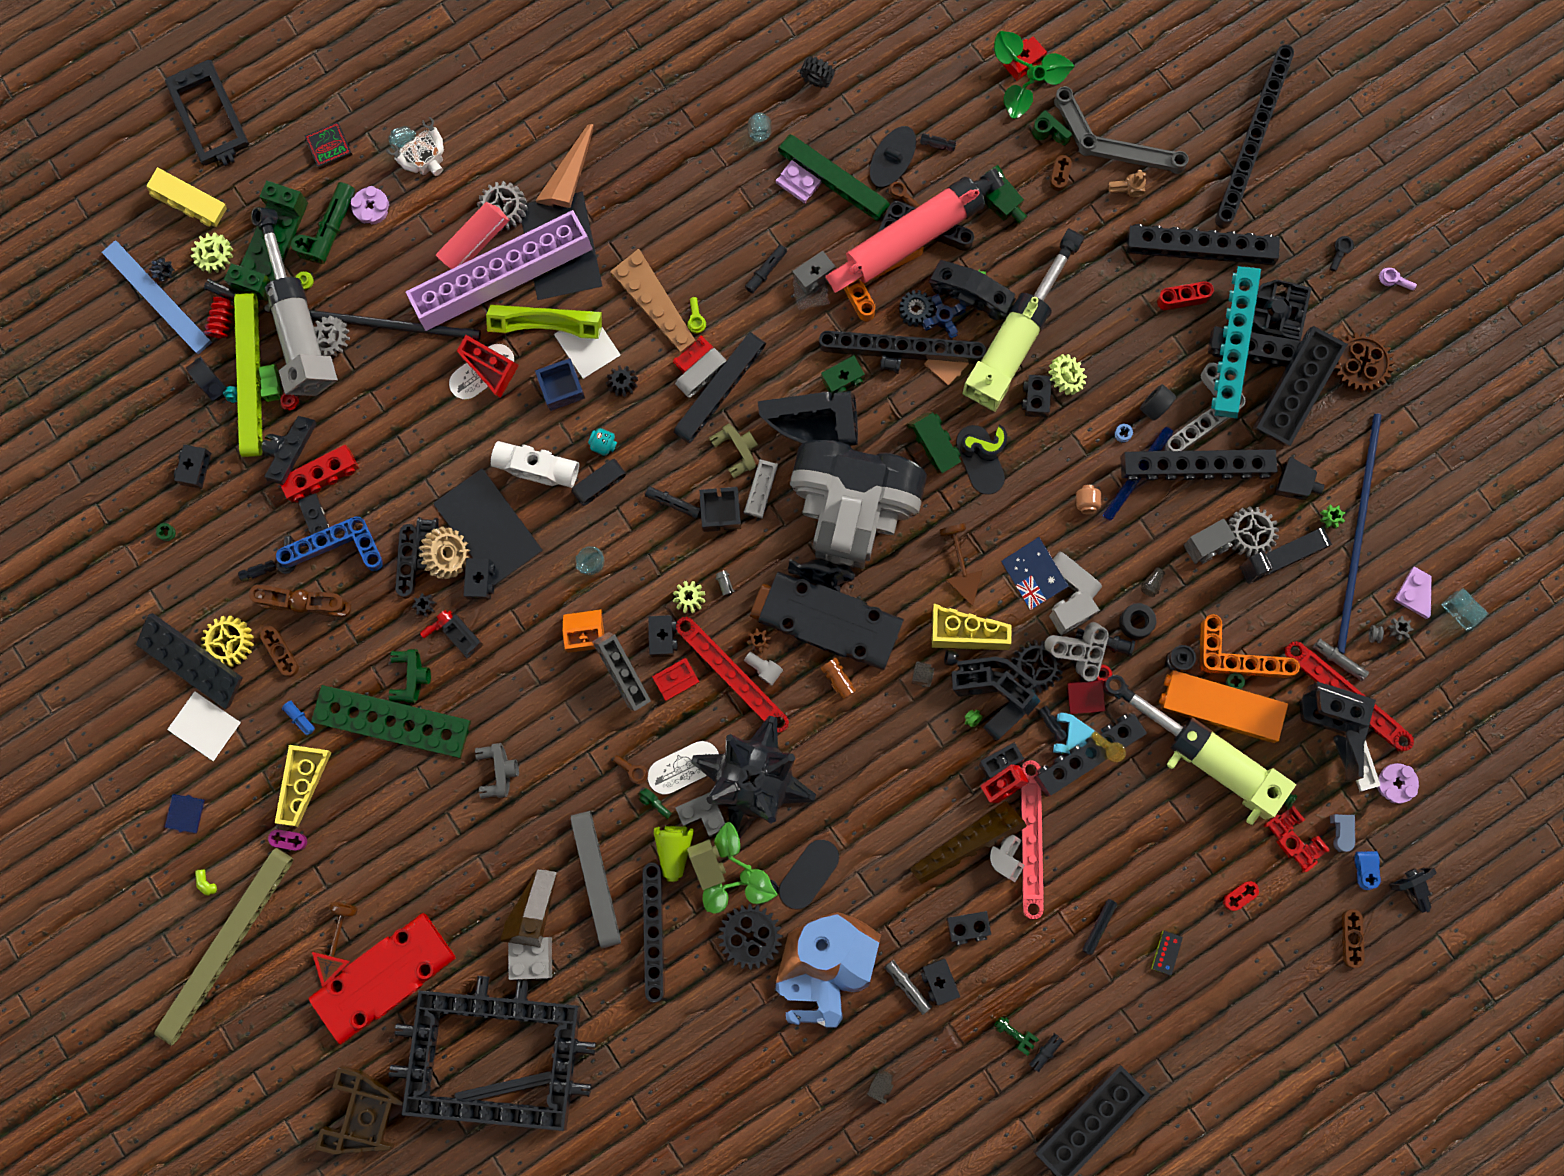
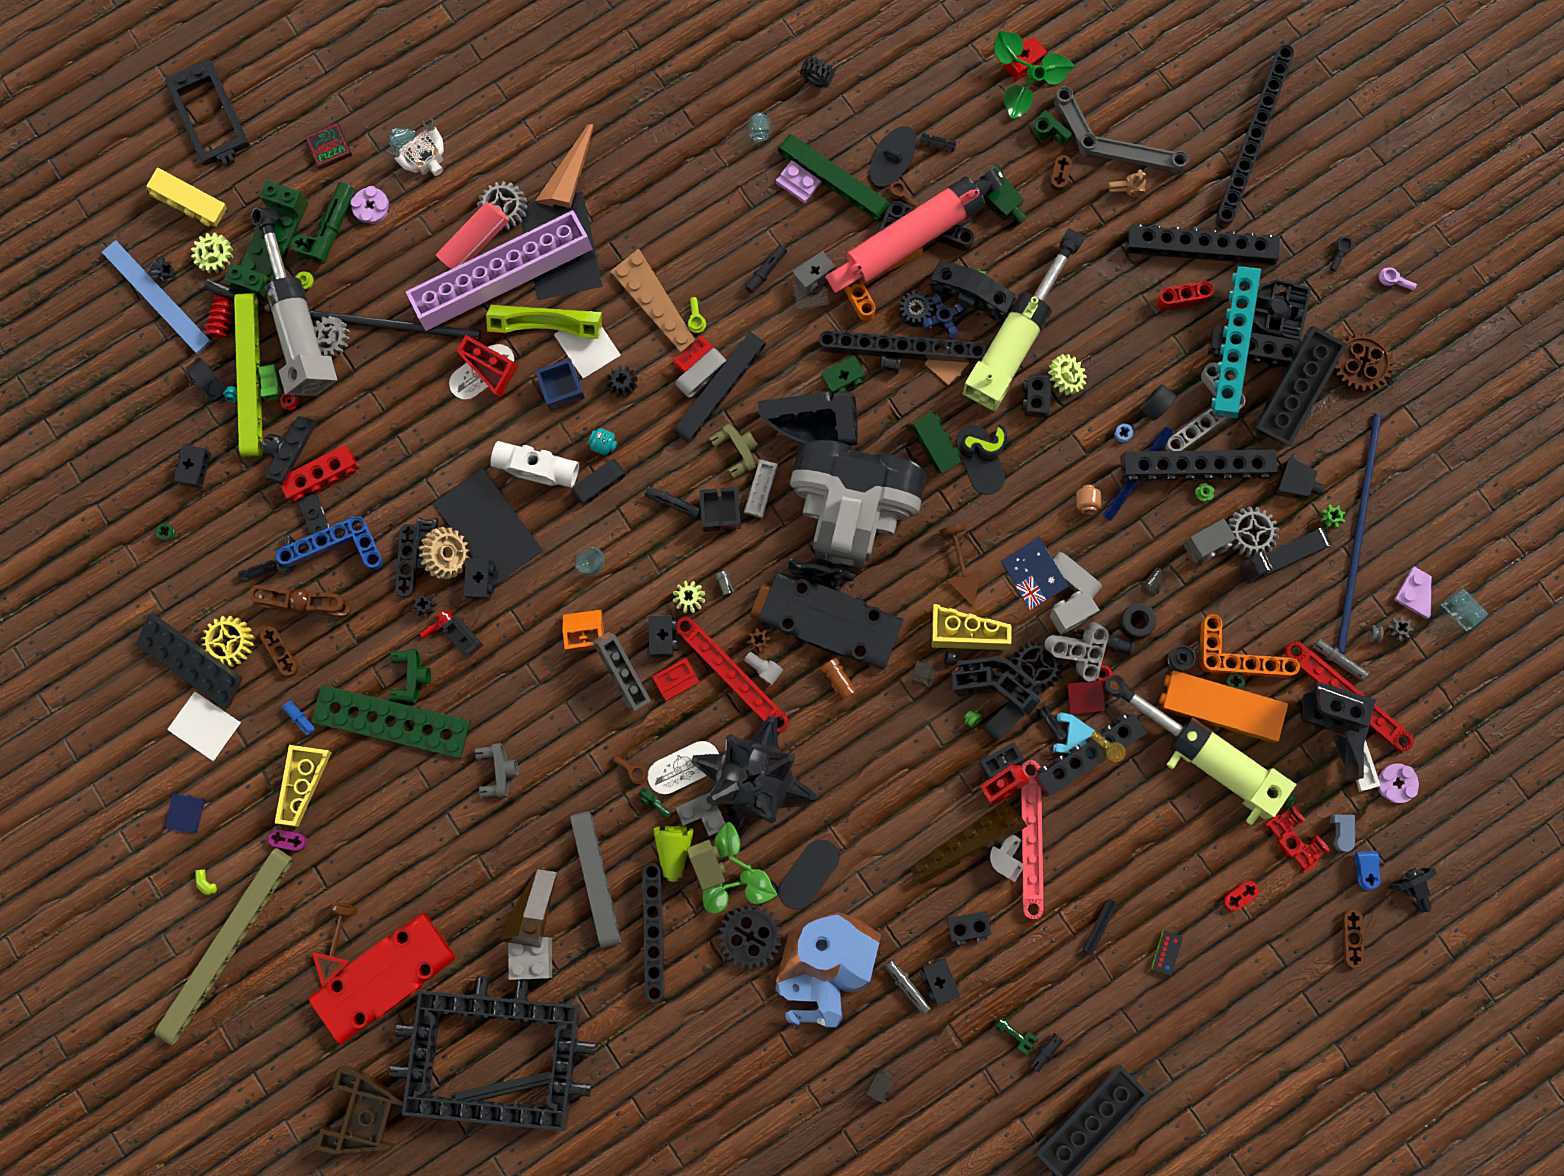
(1204, 487): none -> bright green plate

